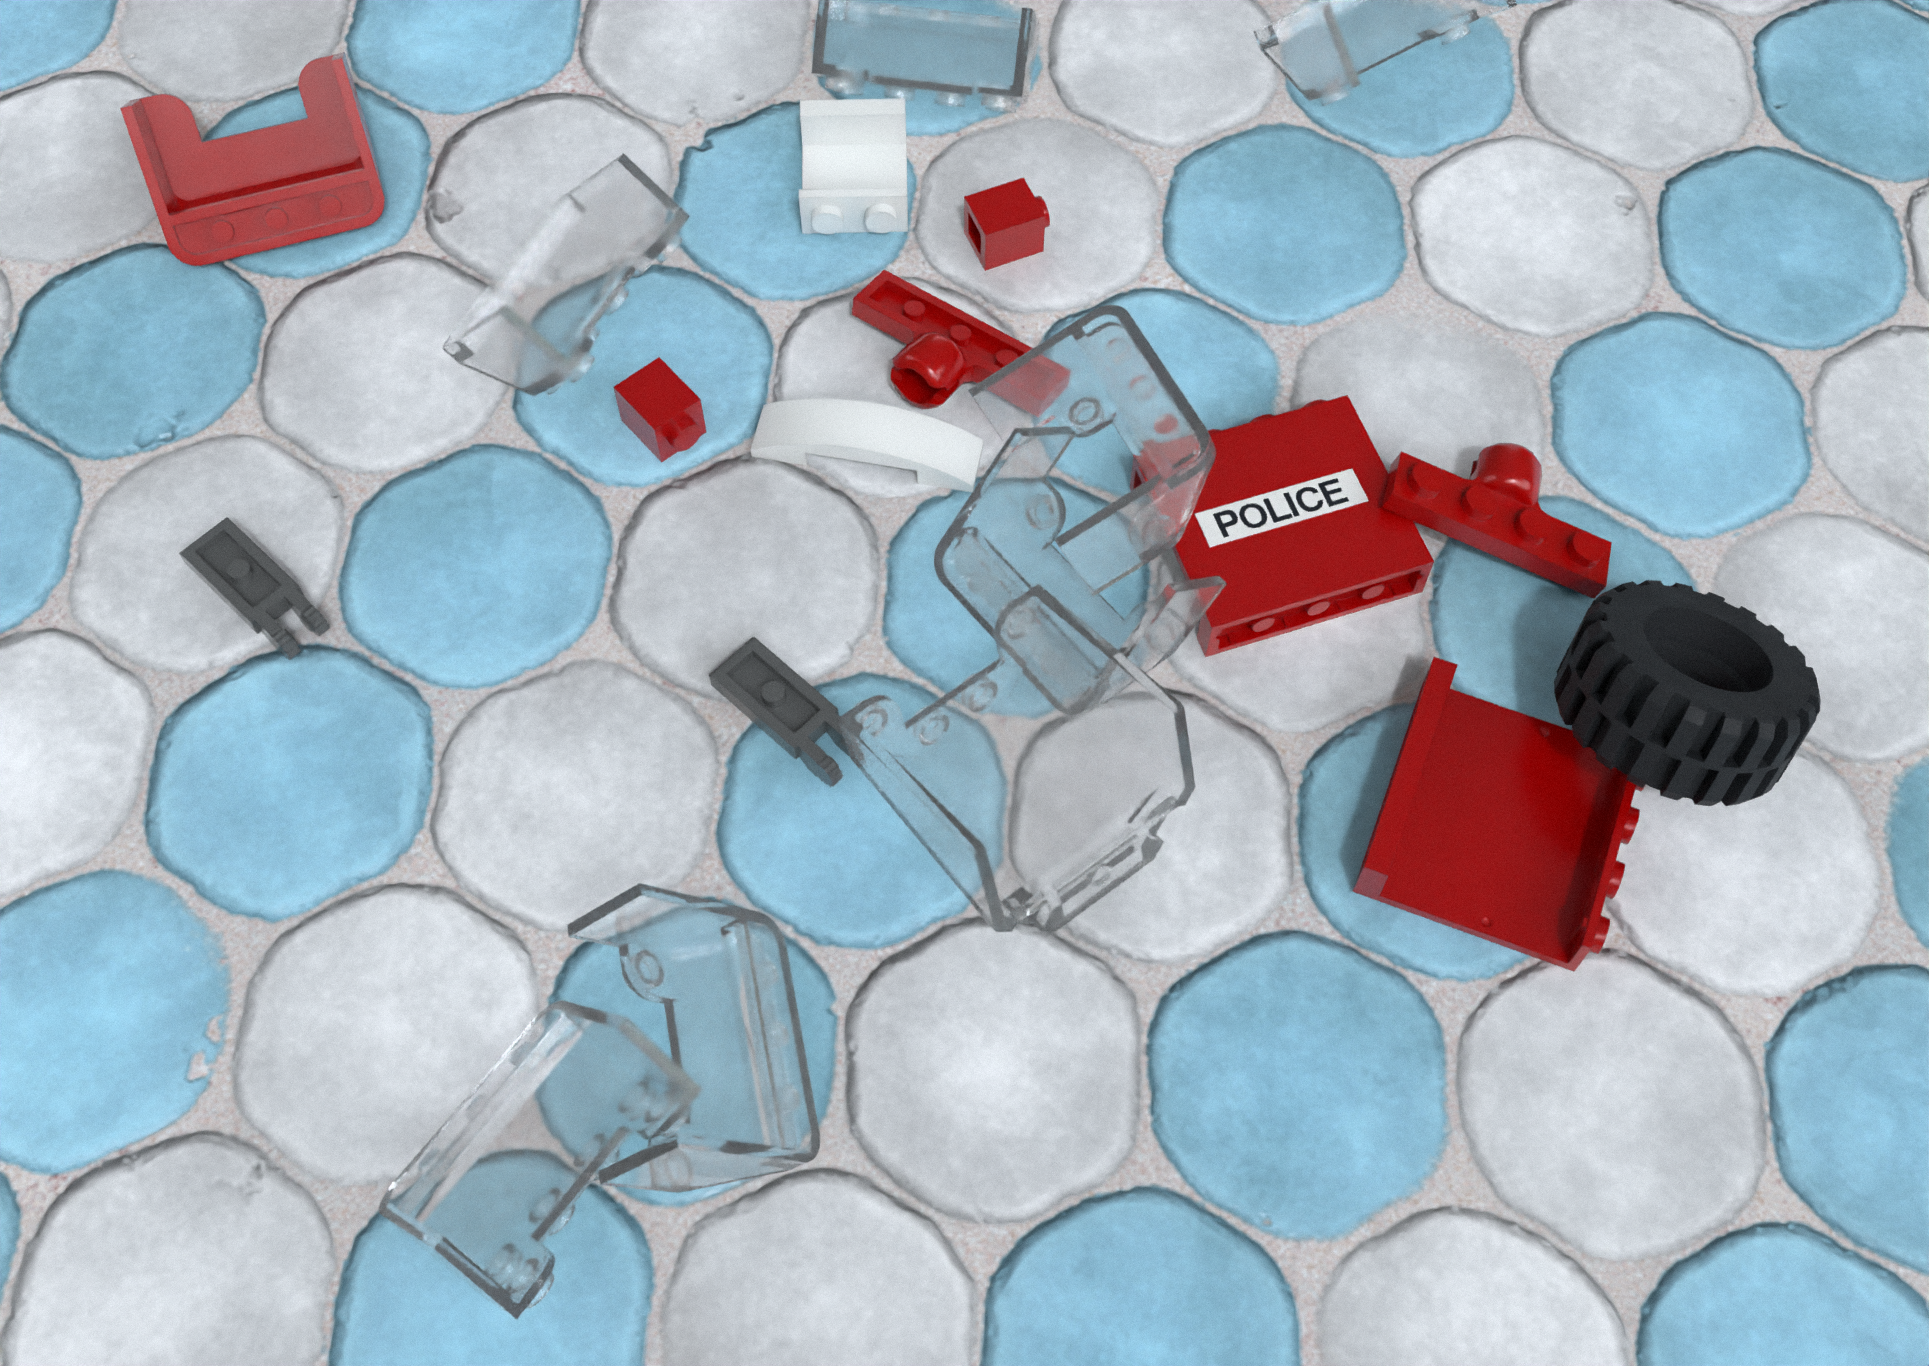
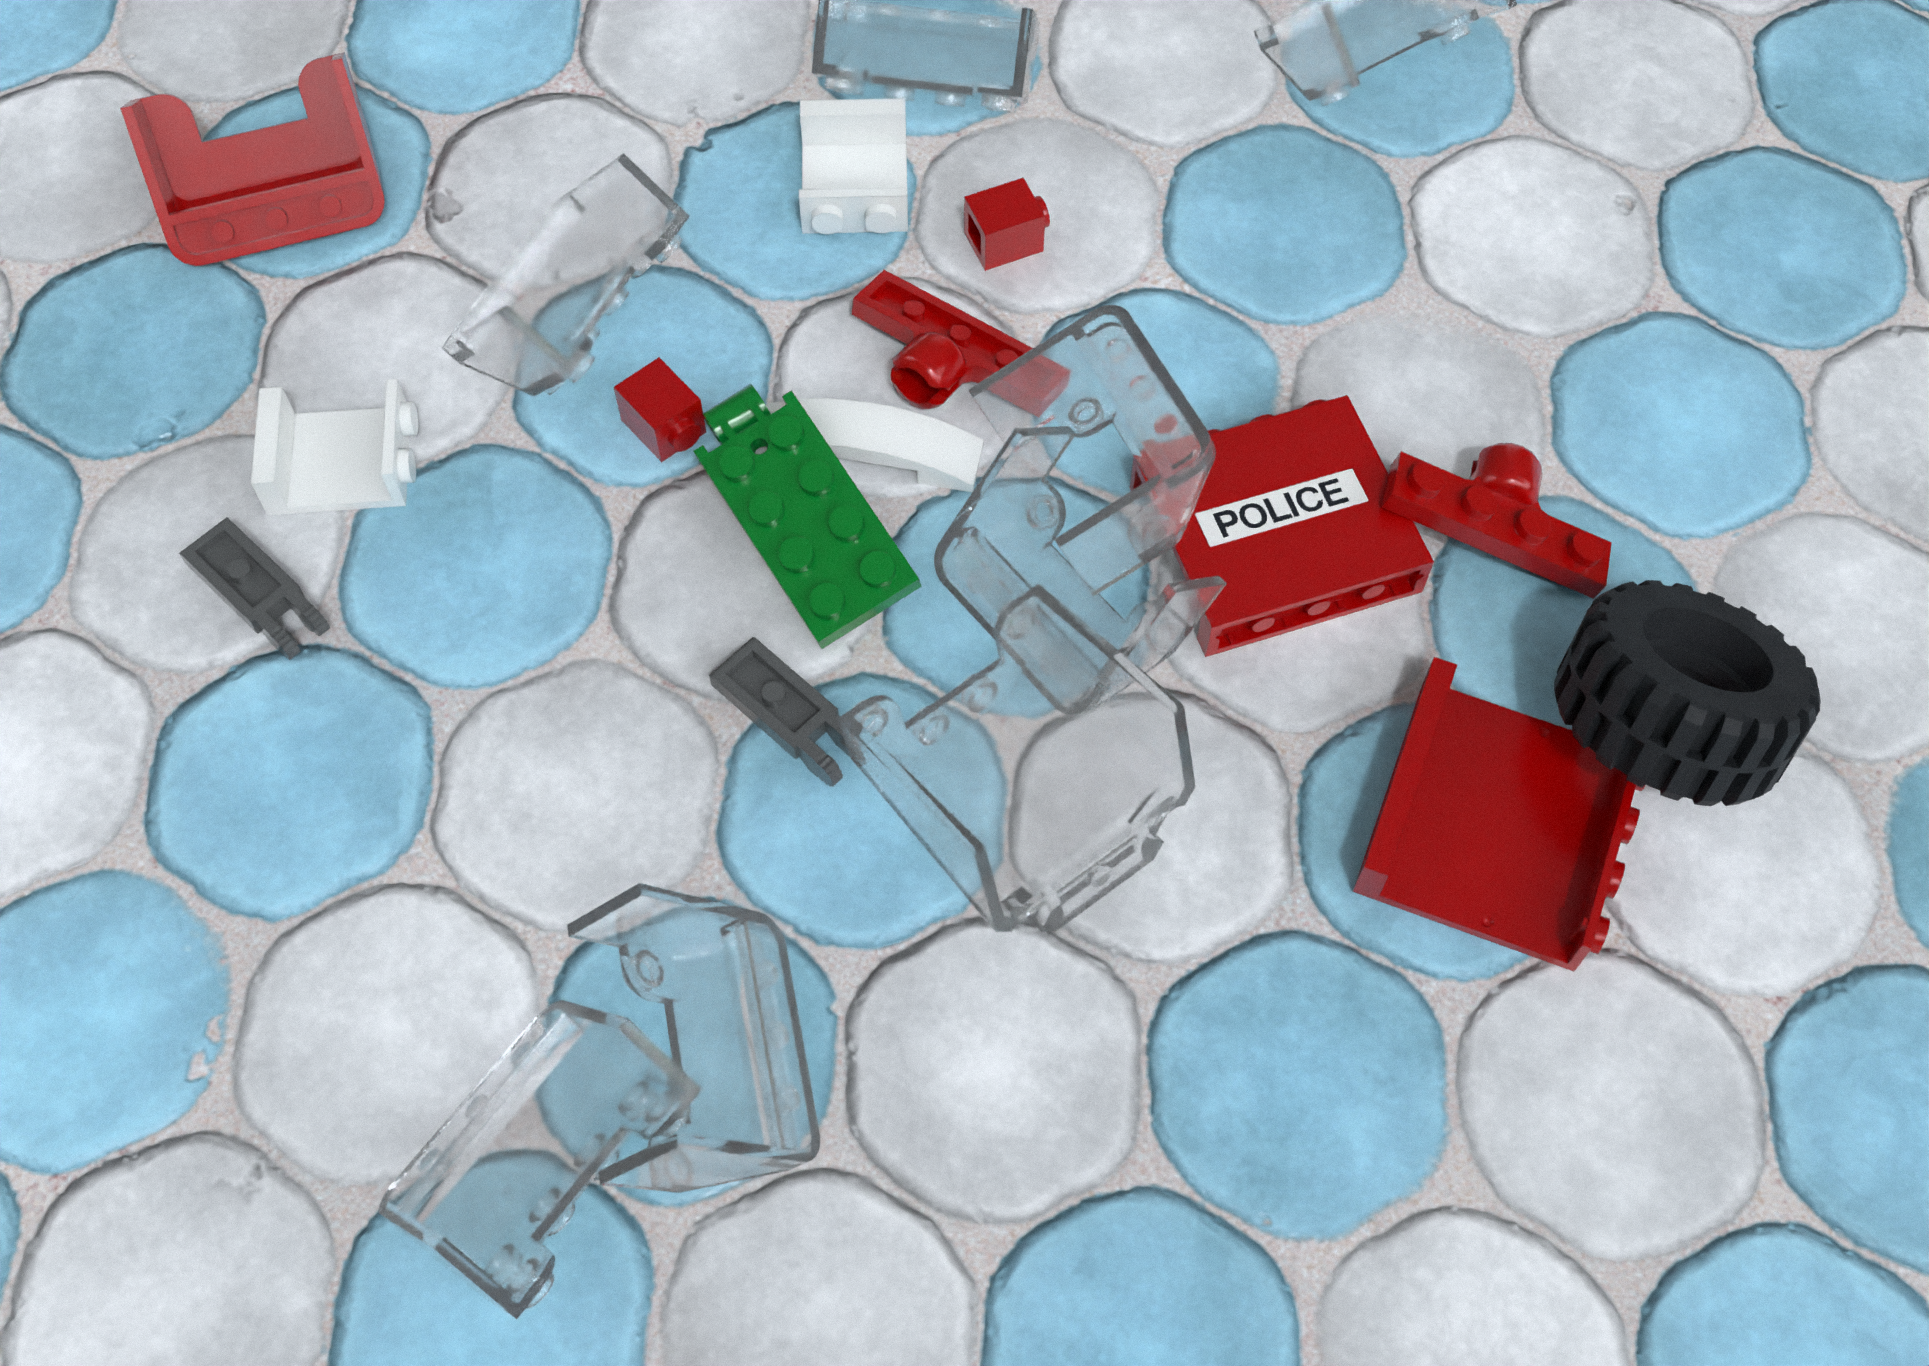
(333, 456): none -> white panel
(804, 514): none -> green hinge

